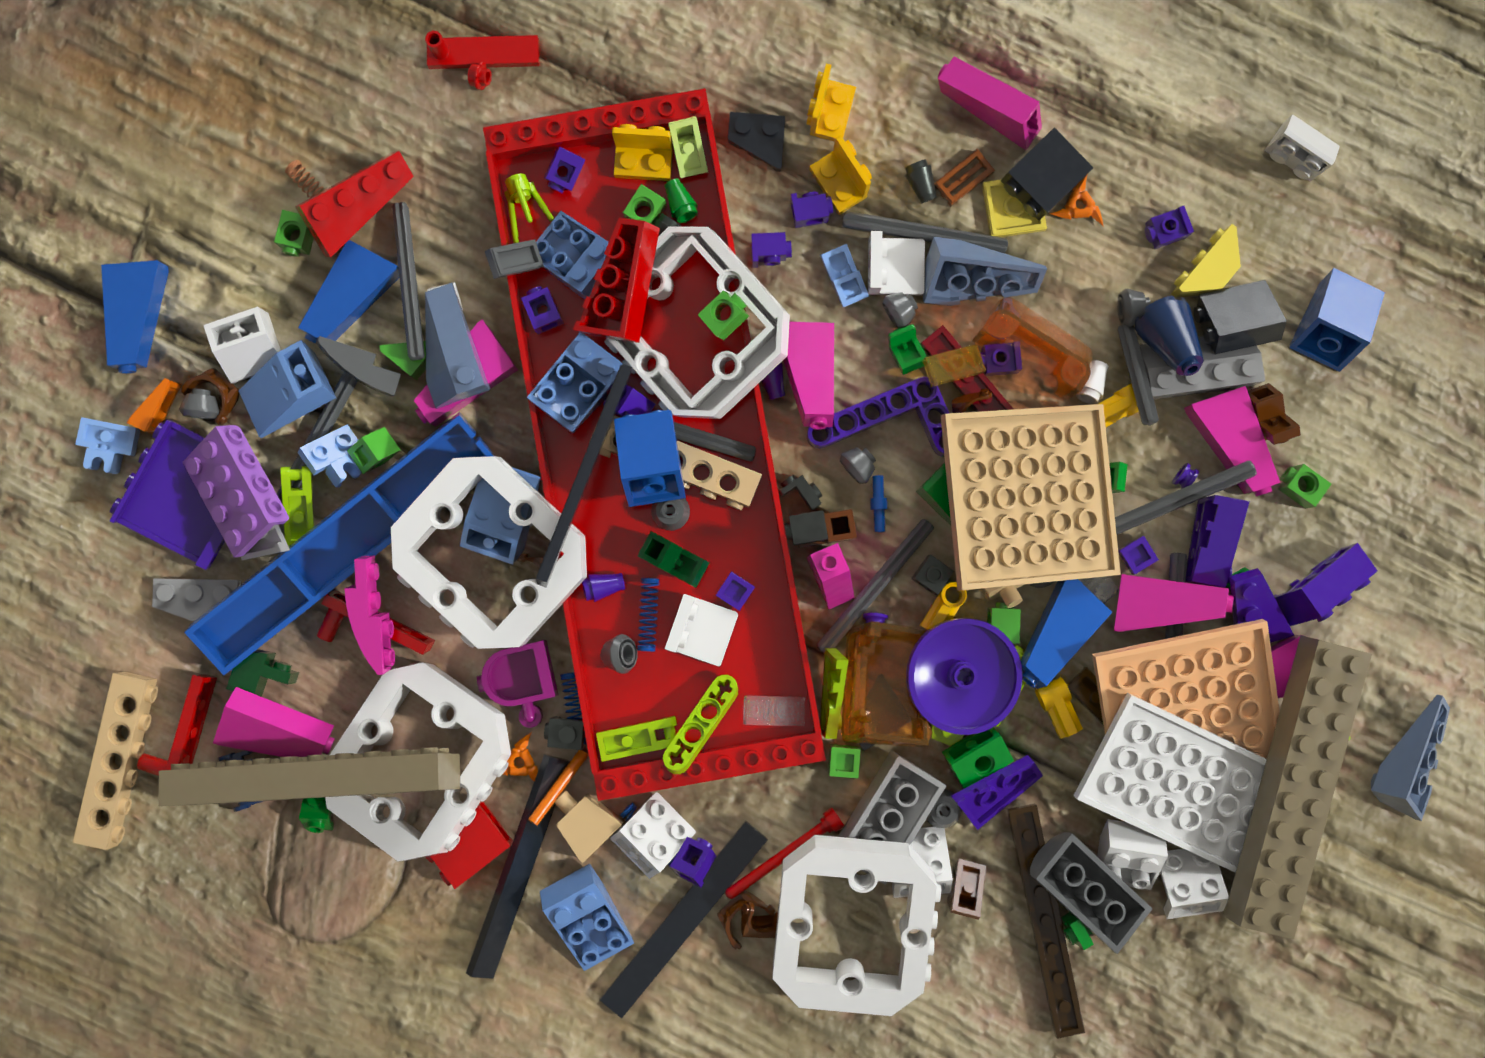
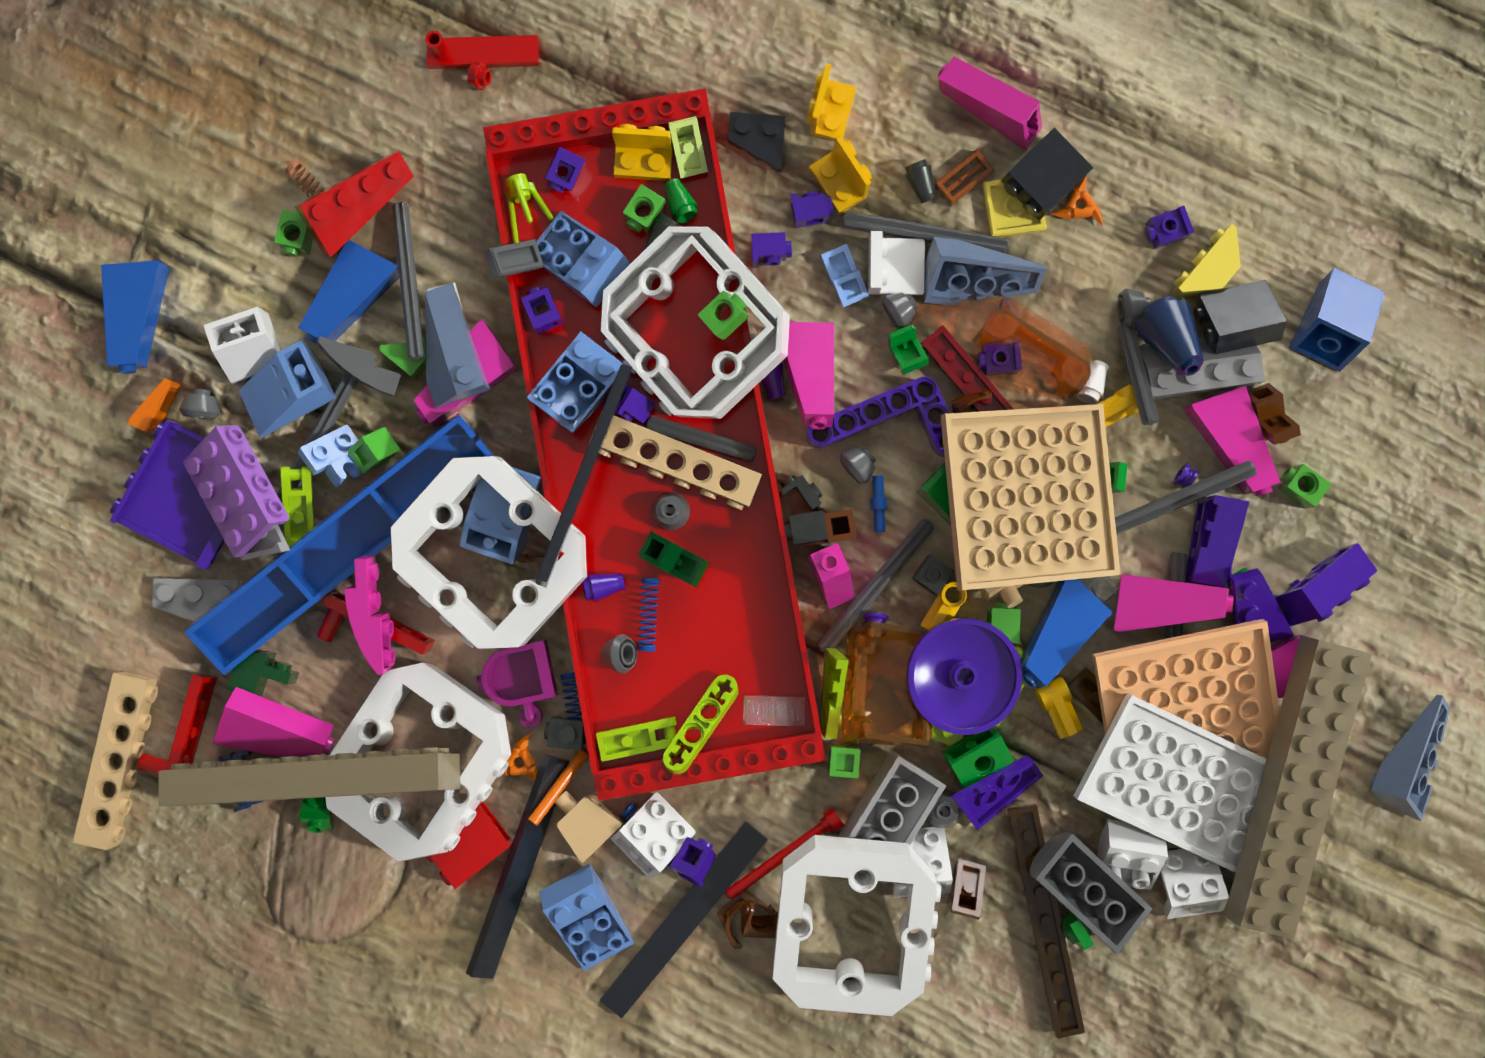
(106, 443): light blue plate -> none
(229, 392): reddish brown helmet -> none
(622, 283): red wedge -> none
(649, 458): blue slope -> none
(701, 630): white bracket -> none
(735, 591): dark purple plate -> none
(954, 365): clear yellow plate -> none
(1138, 555): dark purple plate -> none
(1302, 149): white slope -> none

